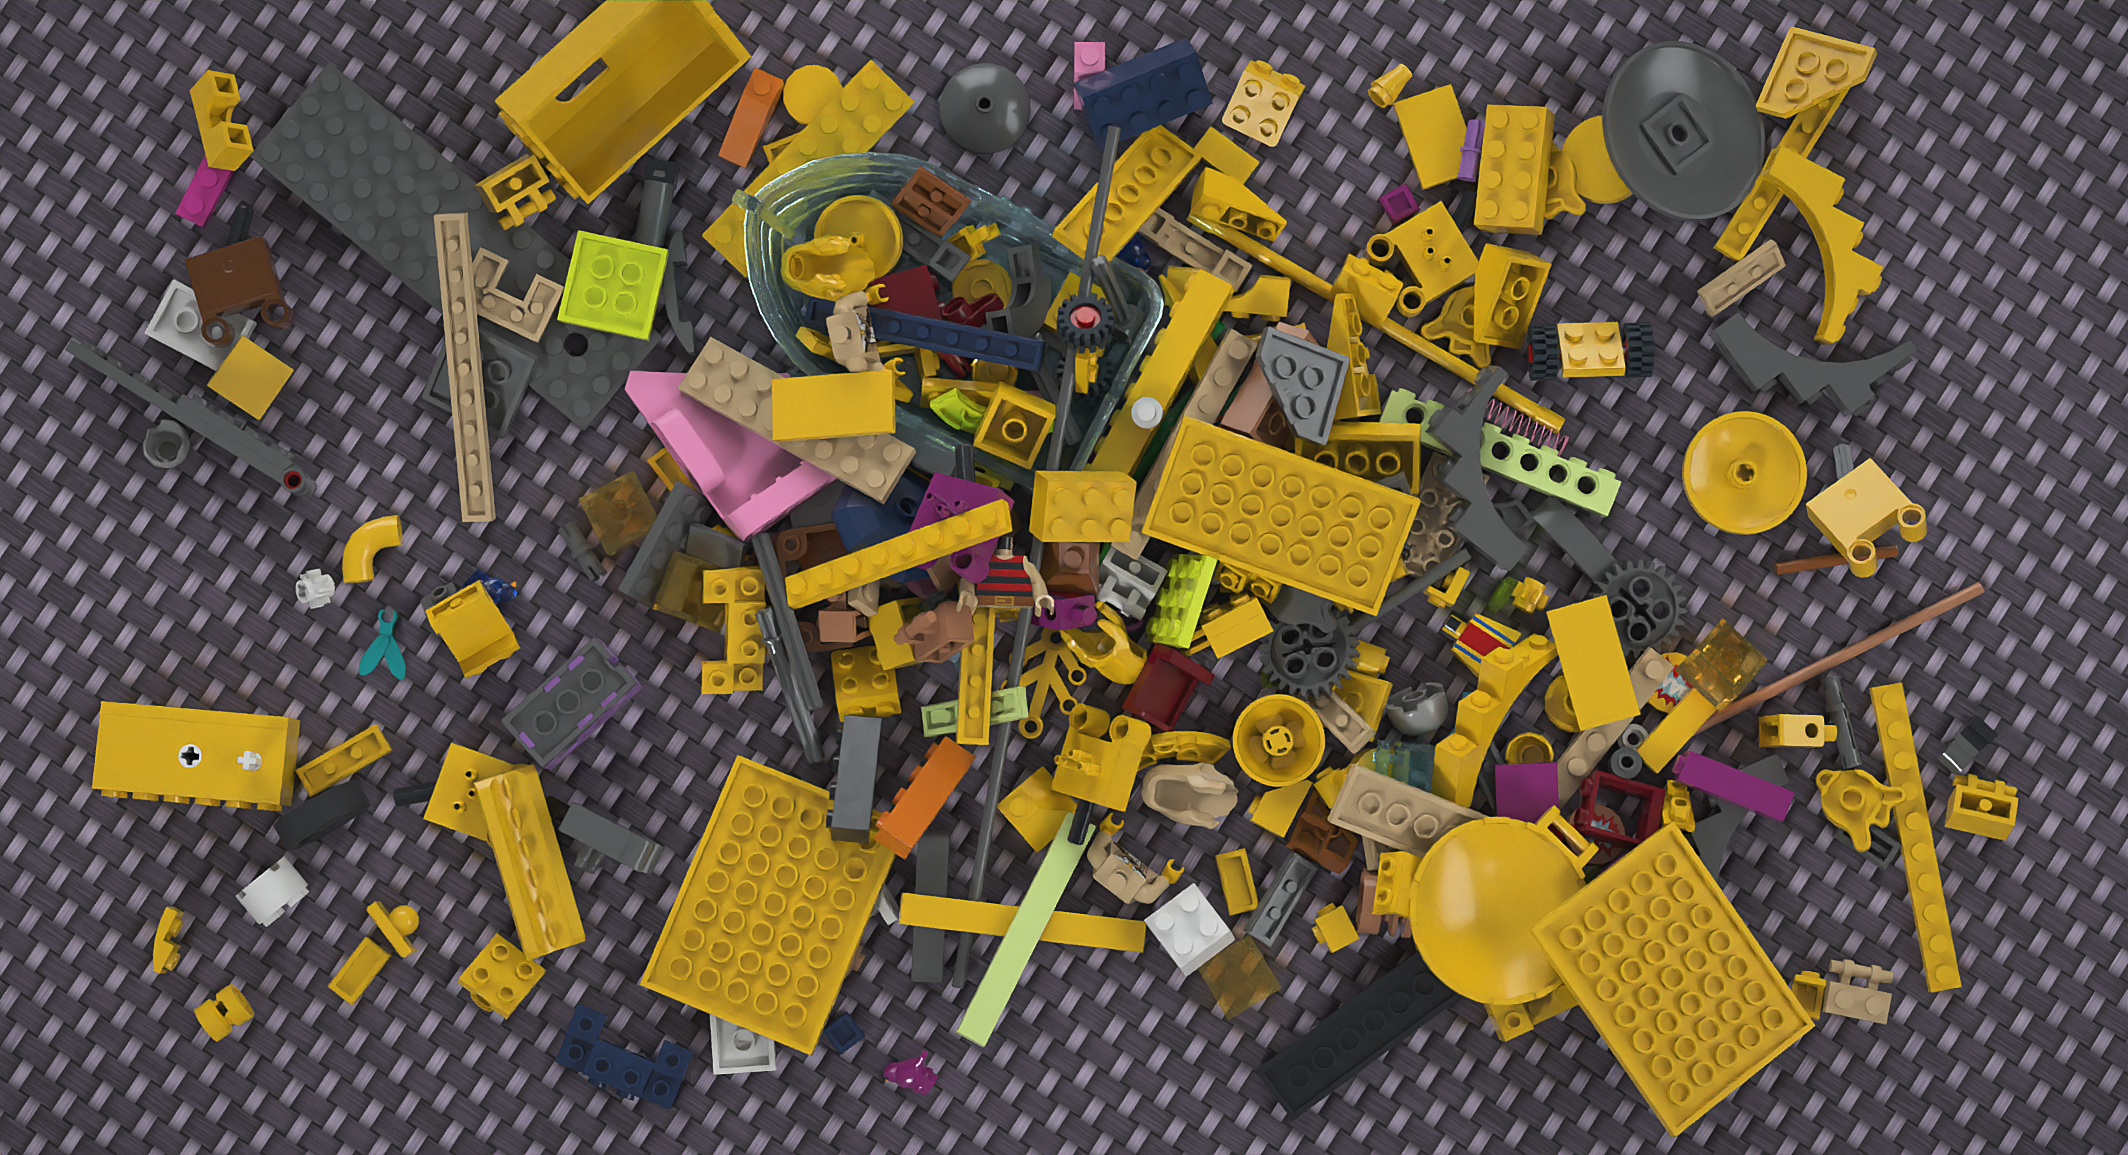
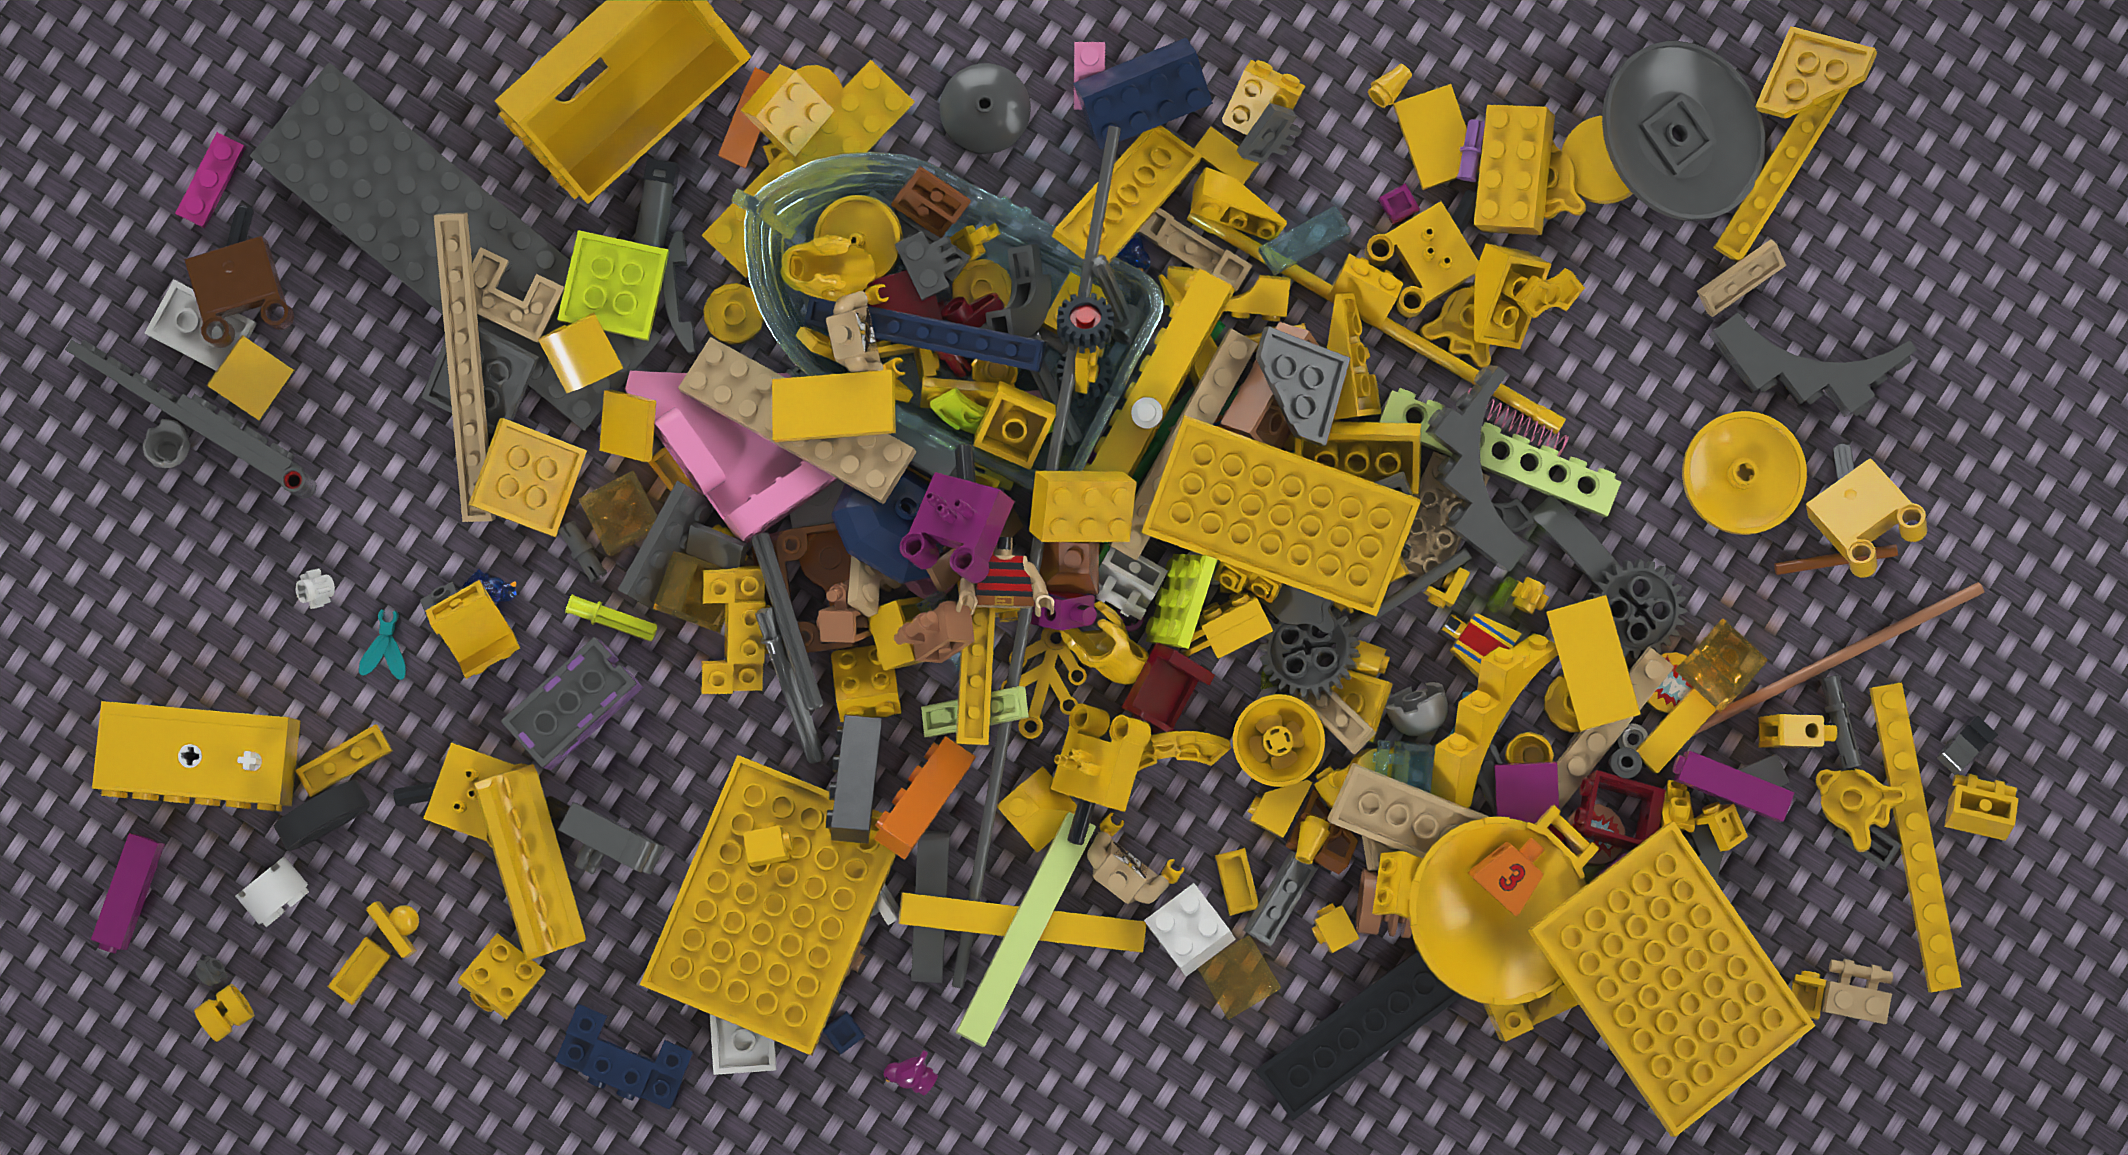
(127, 893): none -> magenta brick
(165, 951): yellow slope -> none
(210, 971): none -> dark grey plate
(213, 100): yellow arch -> none
(365, 543): yellow cylinder -> none
(512, 184): yellow brick -> none
(527, 477): none -> yellow plate
(580, 353): none -> yellow slope
(611, 618): none -> neon yellow axle
(627, 425): none -> yellow tile
(733, 314): none -> yellow tile
(767, 844): none -> yellow brick
(787, 110): none -> yellow brick
(898, 554): yellow plate -> none
(927, 263): none -> dark grey hinge
(1189, 793): tan hair -> none
(1270, 134): none -> dark grey hinge
(1304, 240): none -> clear light blue tile
(1311, 838): none -> yellow cone
(1510, 874): none -> orange torso
(1541, 295): none -> yellow tile
(1590, 350): plate -> none
(1724, 824): none -> yellow bracket
(1845, 271): yellow arch -> none

